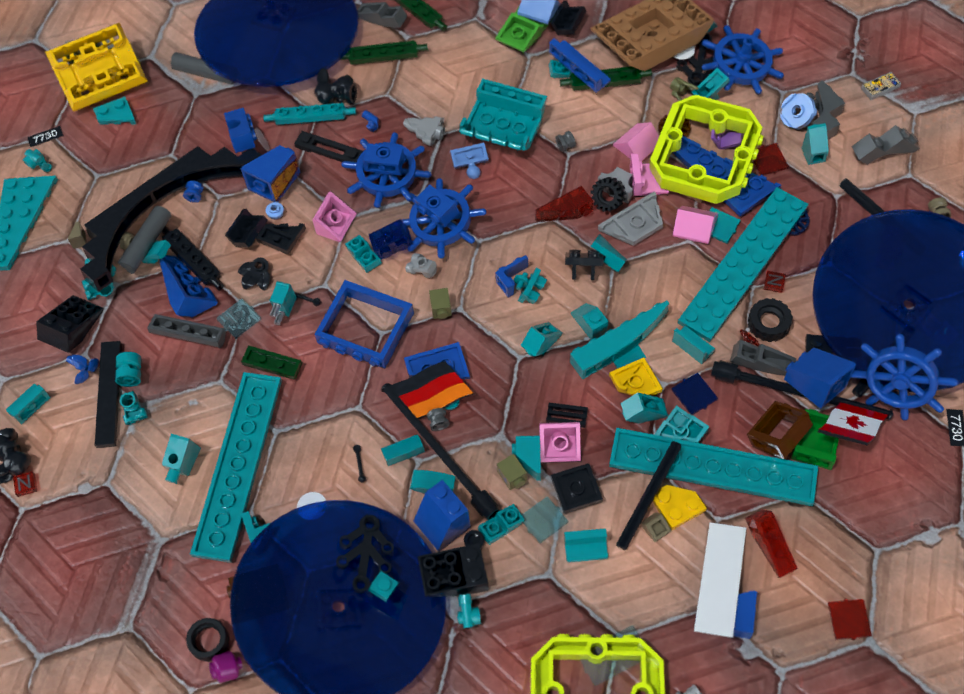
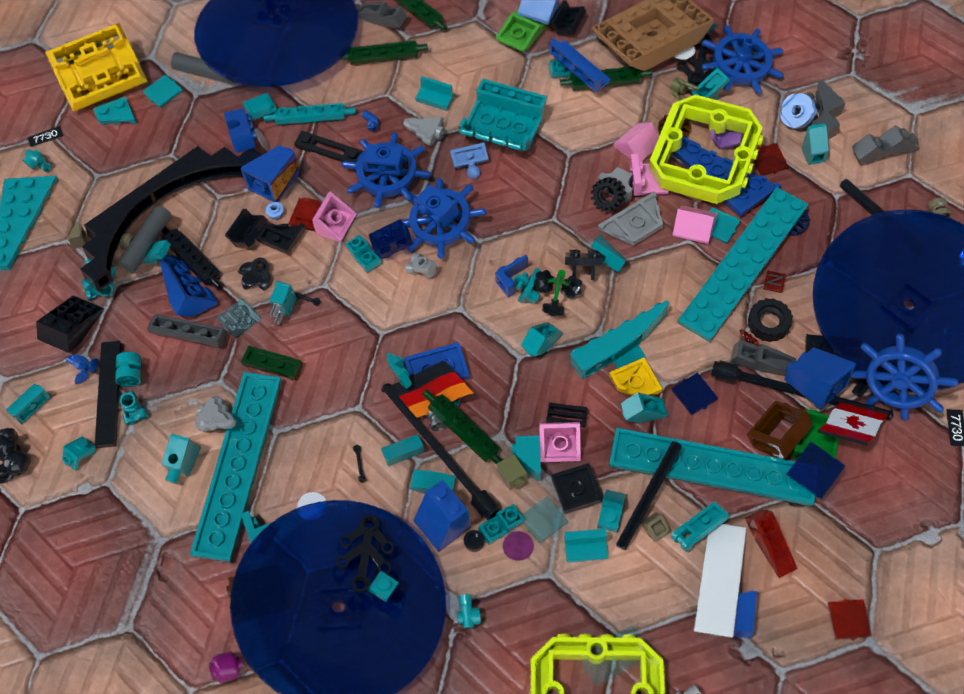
(25, 484): clear red tile -> none
(76, 451): none -> teal bracket
(162, 91): none -> teal piece
(193, 191): blue wheel -> none
(199, 626): black tyre -> none
(214, 415): none -> light grey rock
(259, 106): none -> teal piece
(304, 213): none -> clear red piece
(341, 89): black animal -> none
(373, 298): blue window -> none
(397, 365): none -> teal slope
(435, 93): none -> teal panel
(440, 303): olive brick -> none
(453, 572): black slope -> none
(463, 427): none -> dark green plate
(518, 545): none -> flat silver sticker
(565, 141): dark grey wheel -> none
(566, 207): clear red slope -> none
(570, 288): none -> black plant
(591, 320): teal slope -> none
(611, 510): none -> teal slope
(678, 505): yellow plate -> none
(682, 426): teal slope -> none
(692, 344): teal panel -> none
(699, 526): none -> teal plate
(815, 470): none -> clear blue tile
(881, 86): tile -> none

